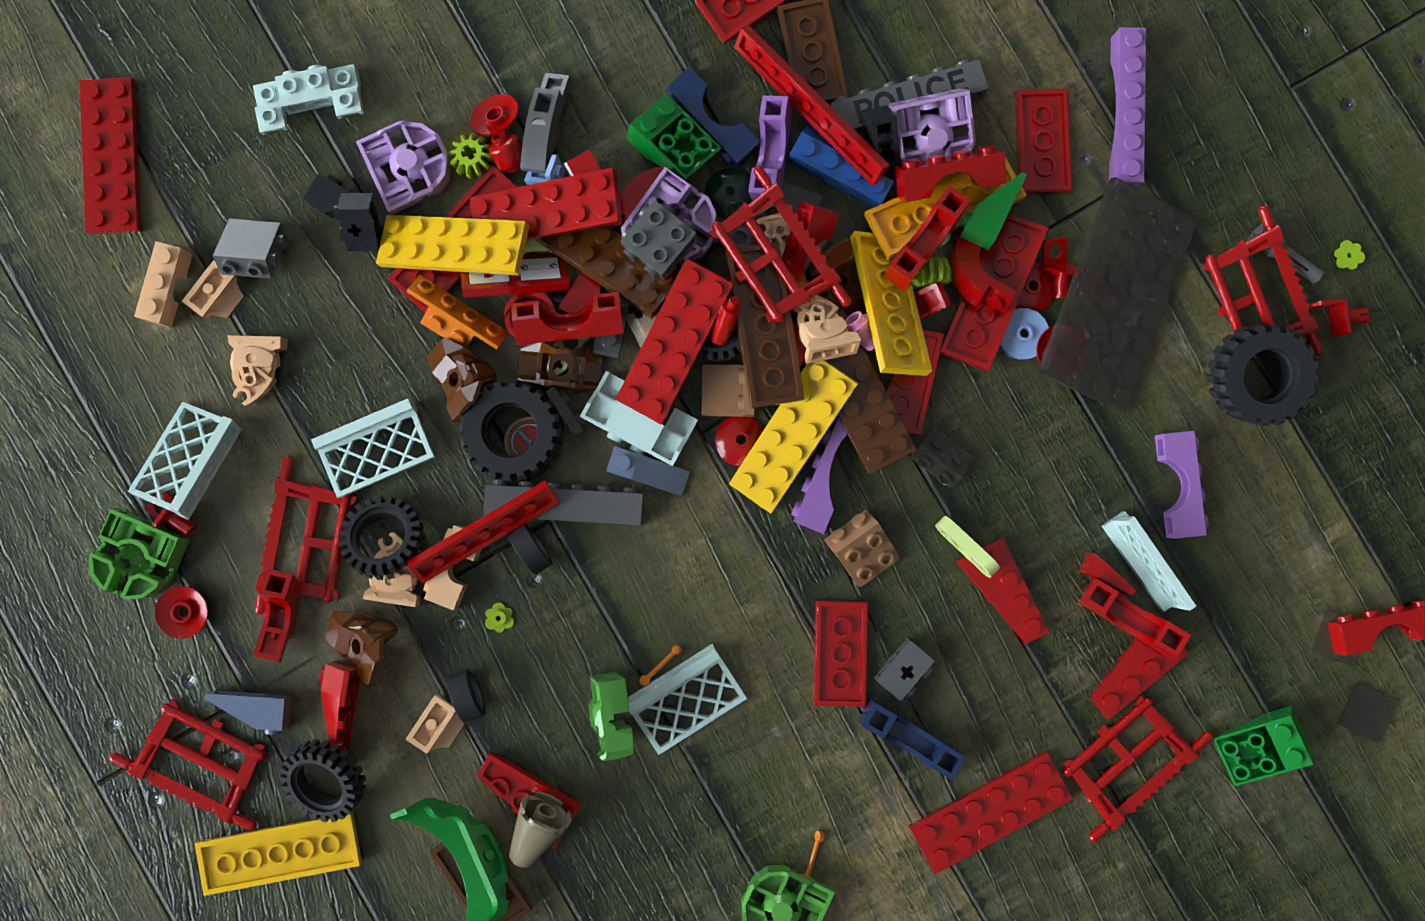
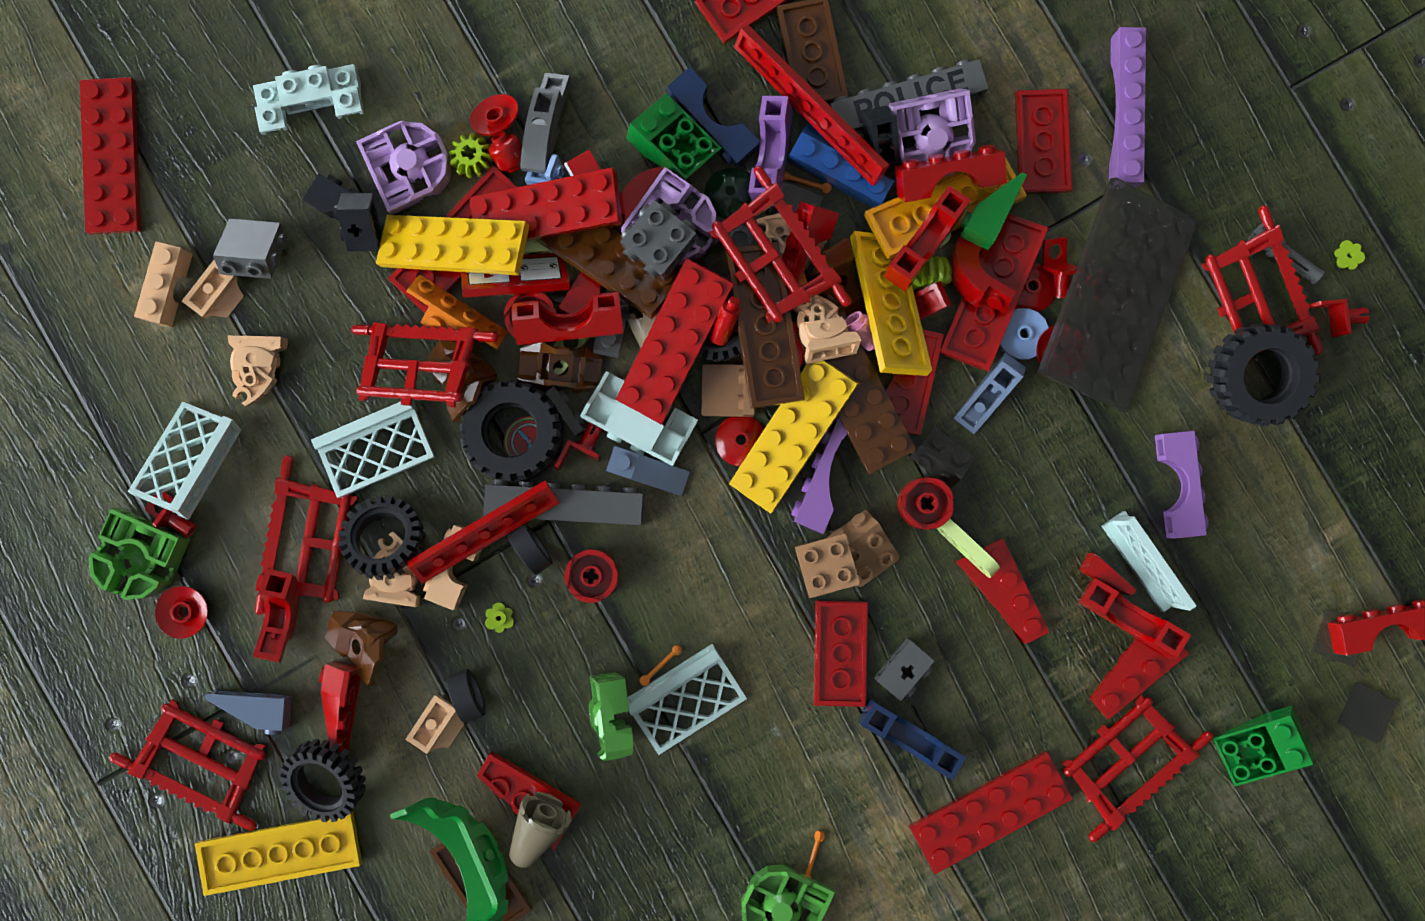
(458, 368): none -> red piece
(580, 584): none -> red brick
(584, 446): none -> red bracket
(825, 188): none -> orange hinge
(827, 565): none -> medium nougat bracket
(940, 503): none -> red brick
(990, 392): none -> sand blue slope

